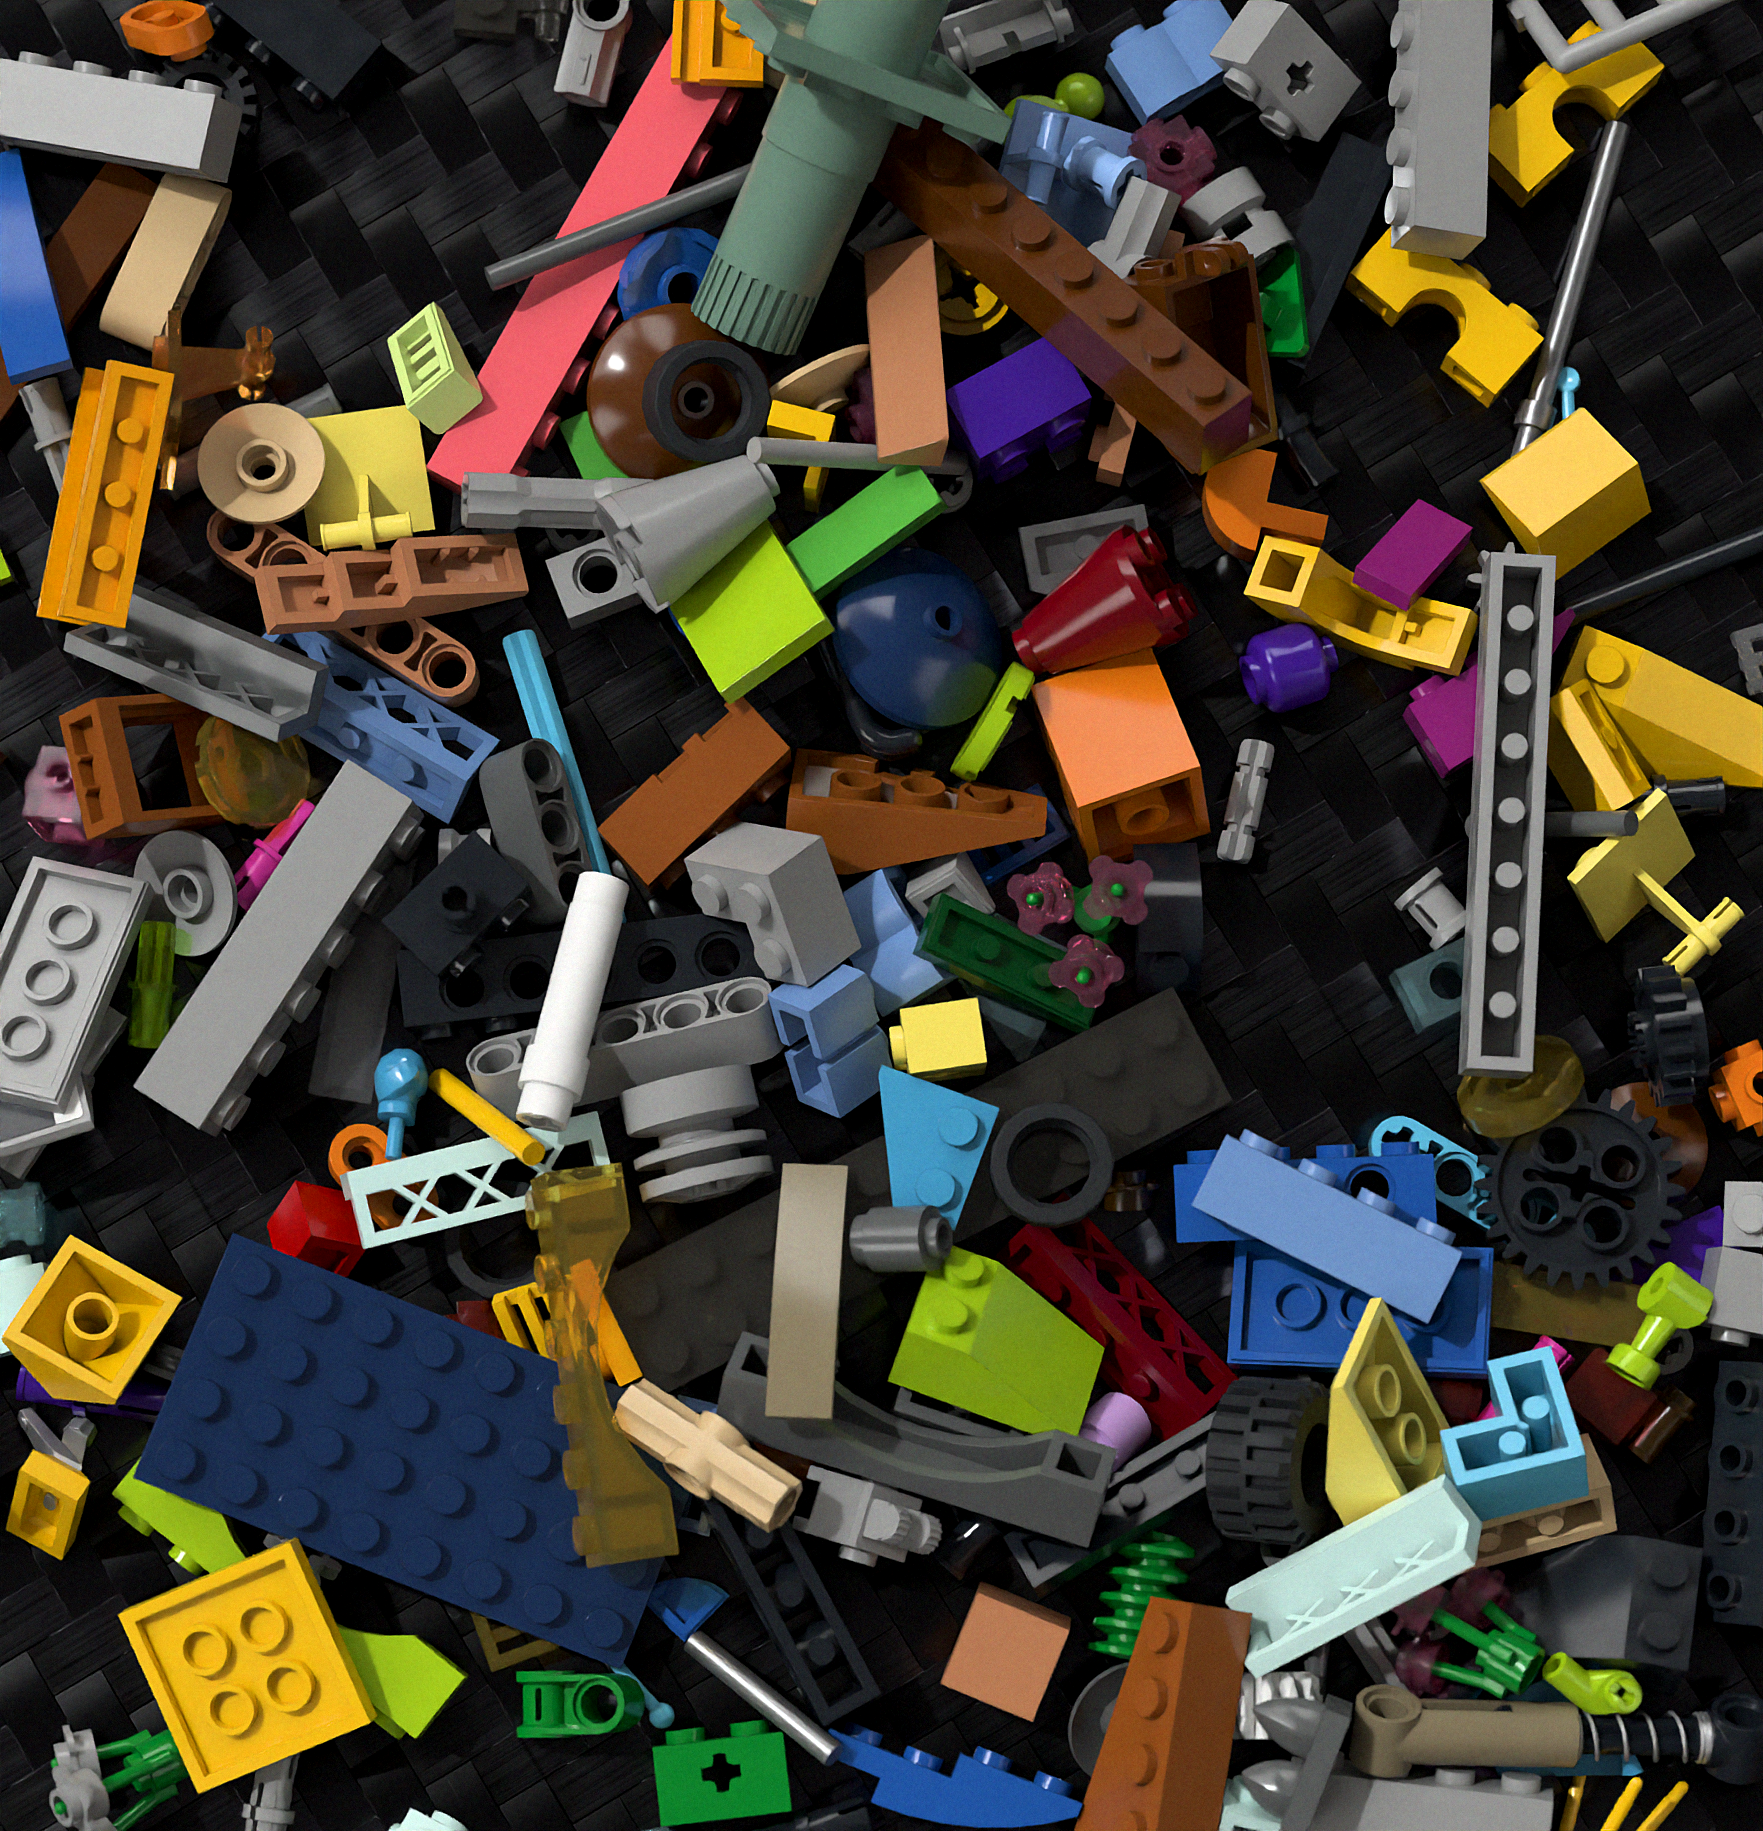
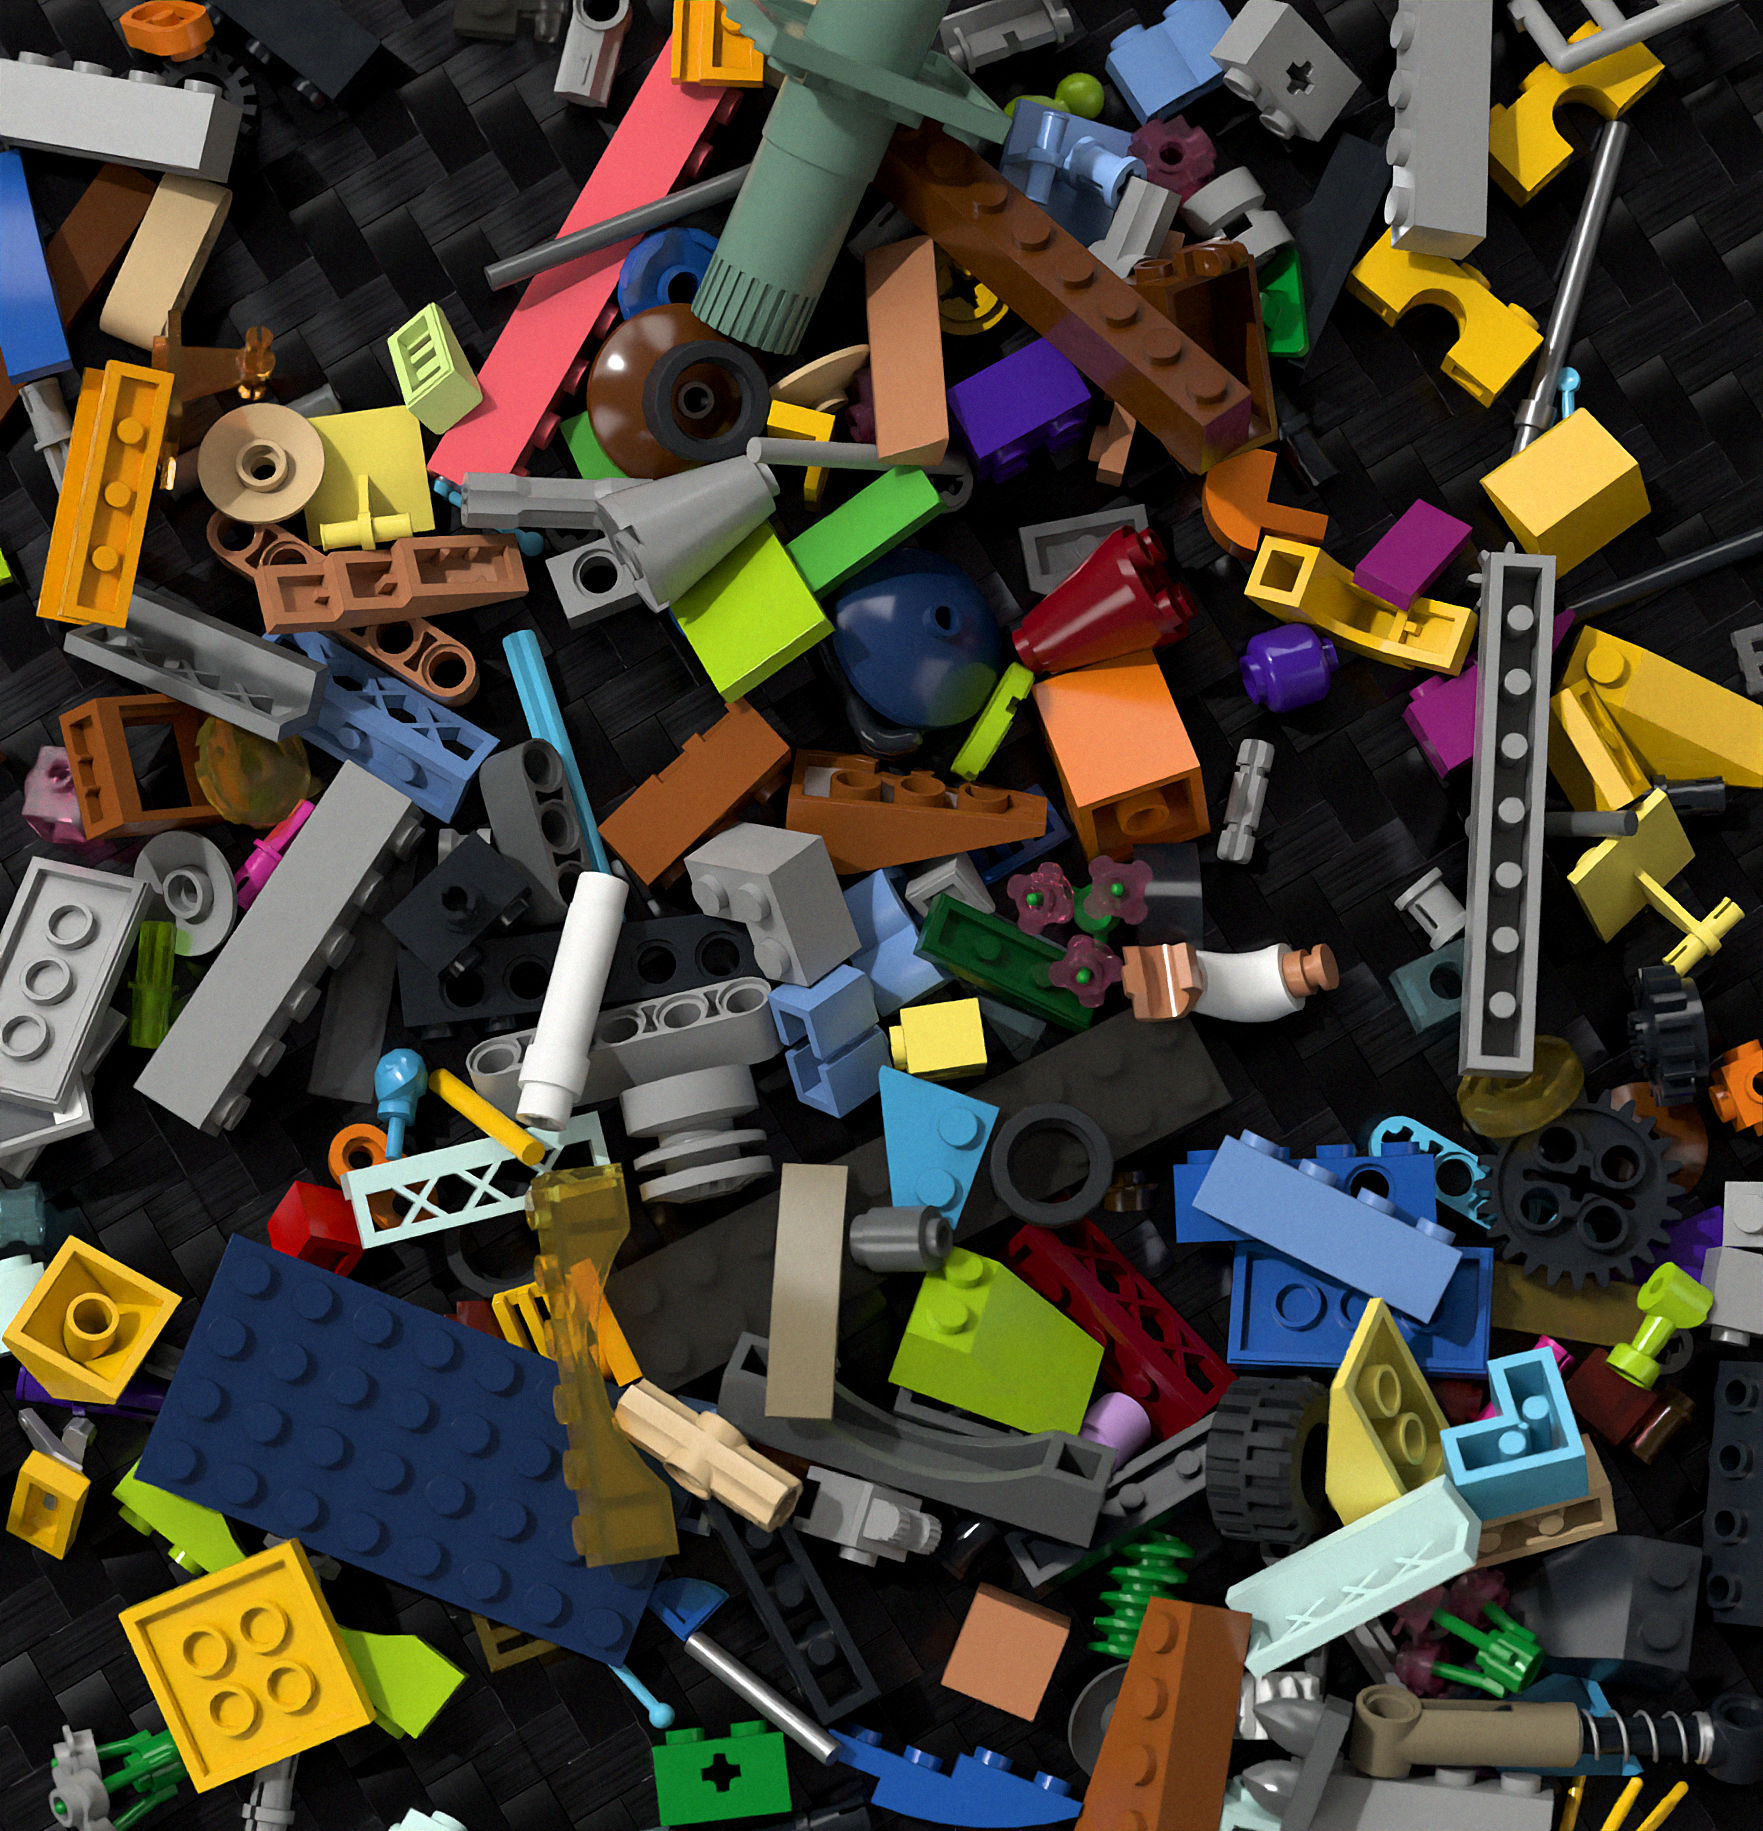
(530, 543): none -> medium azure hinge
(567, 1703): green piece -> none
(1235, 987): none -> piece
(1593, 1690): lime arm -> none

